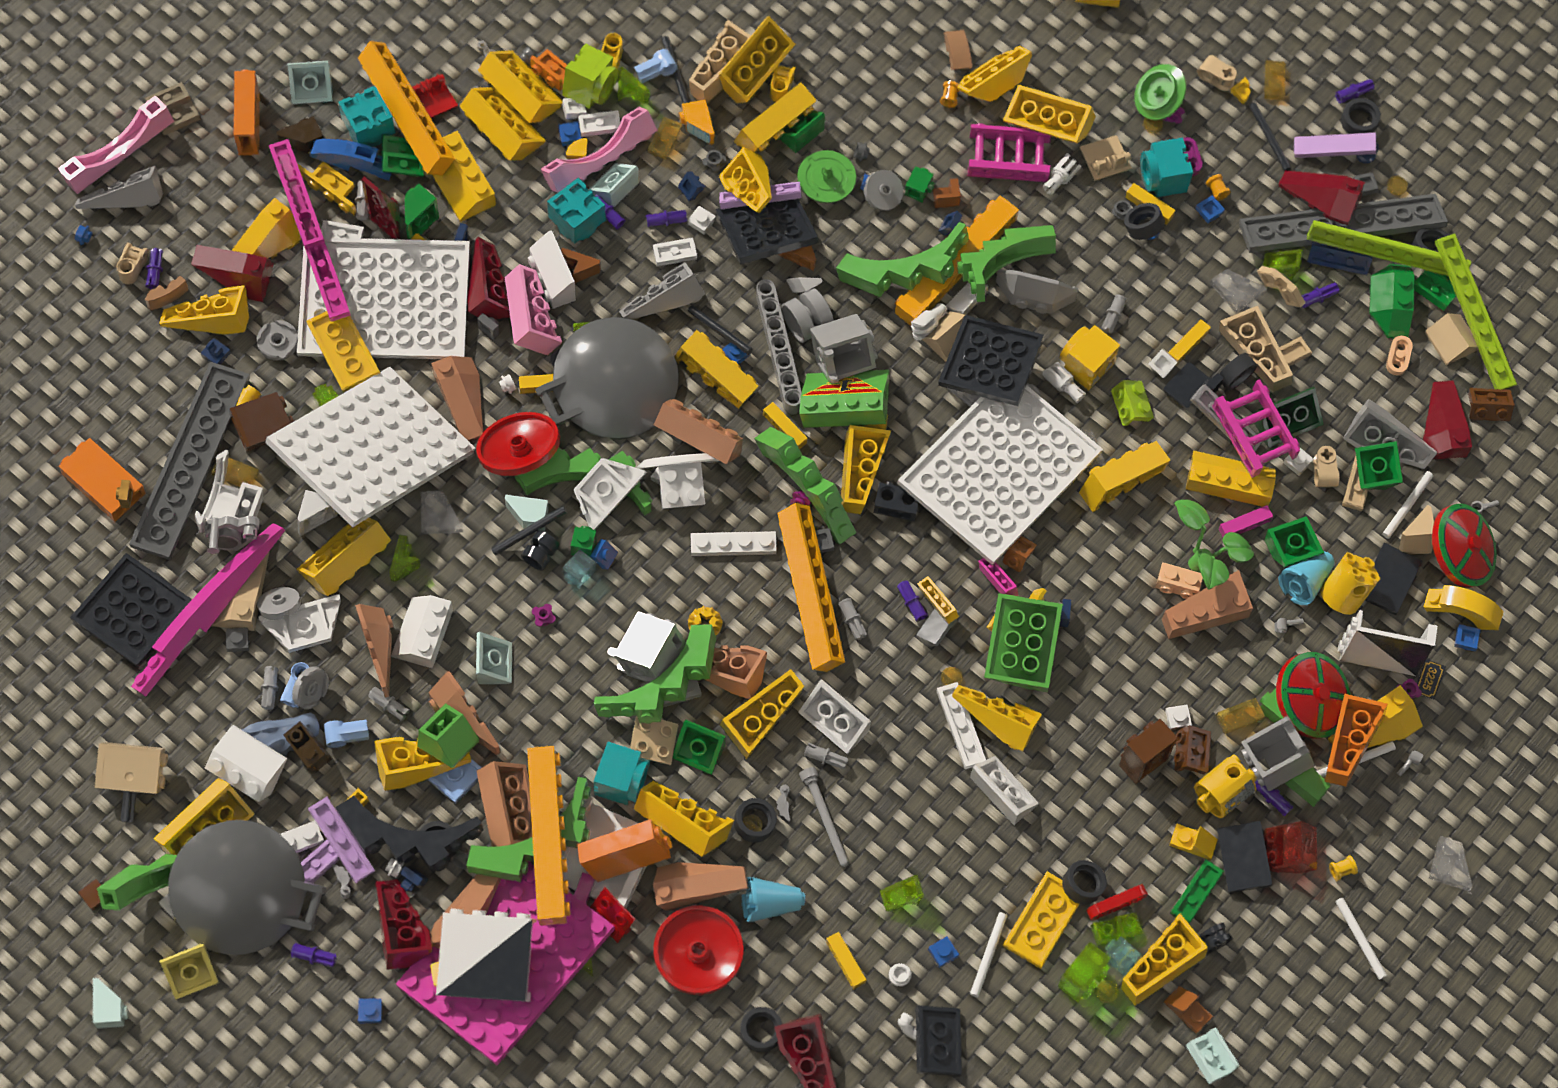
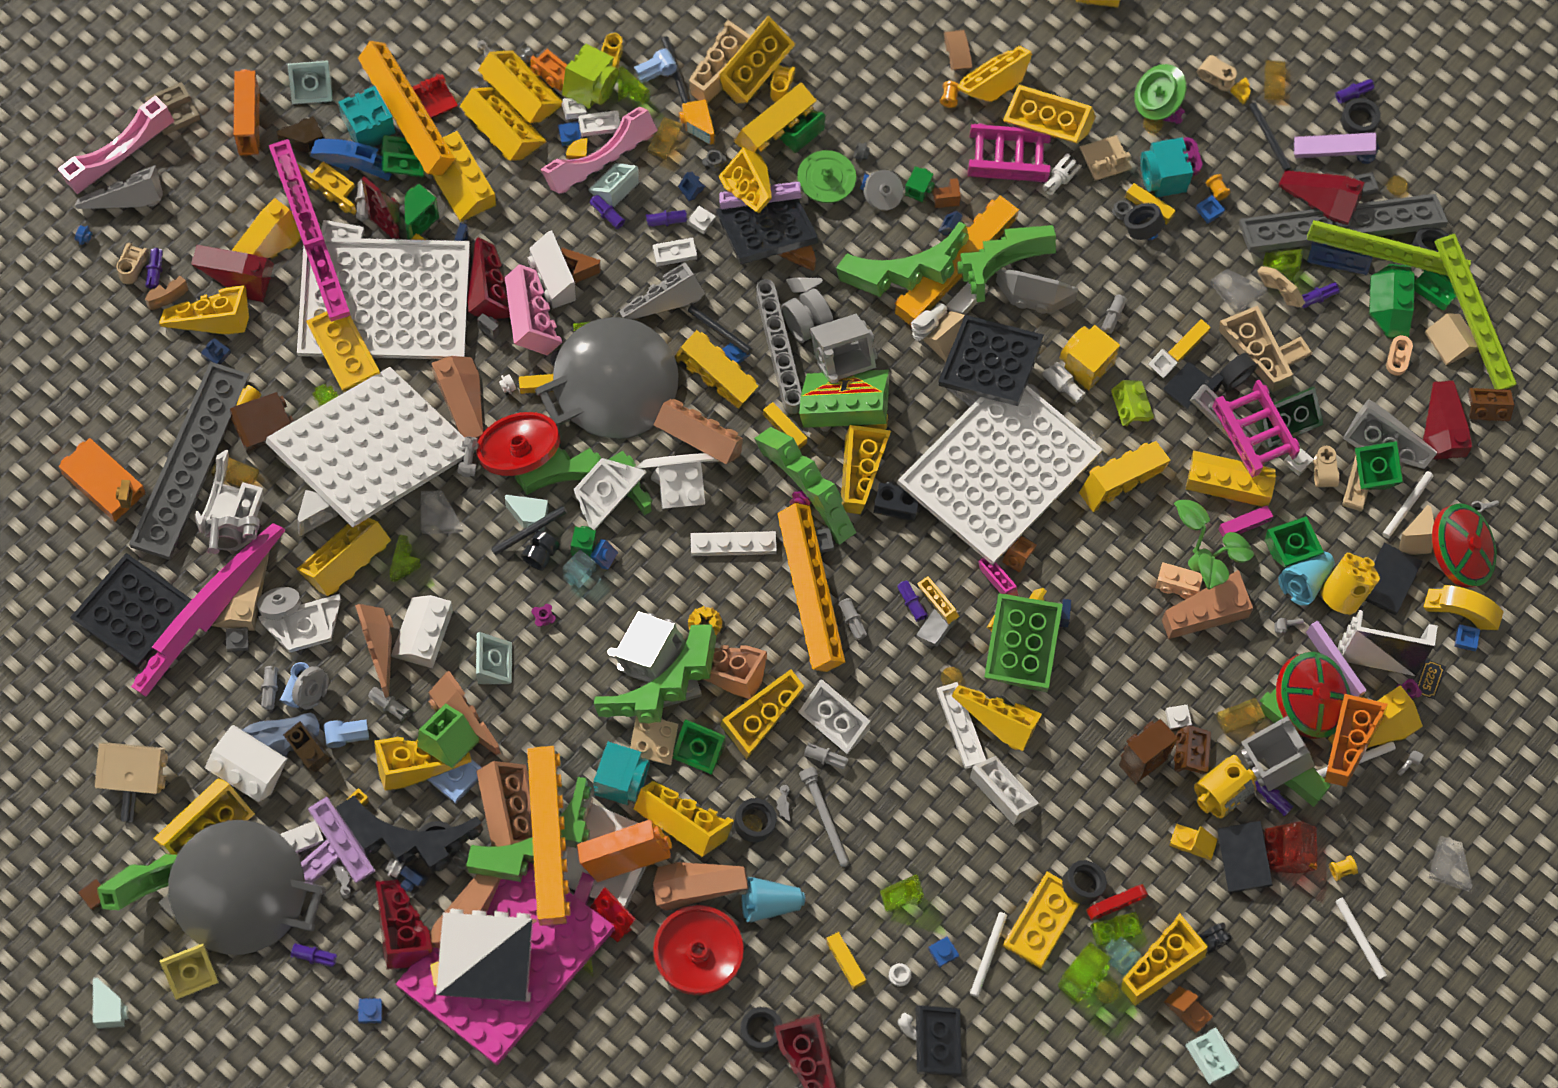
(277, 331): light grey plate -> none
(468, 468): none -> light grey bar
(576, 211): teal piece -> none
(1197, 891): green tile -> none
(1327, 647): none -> lavender tile

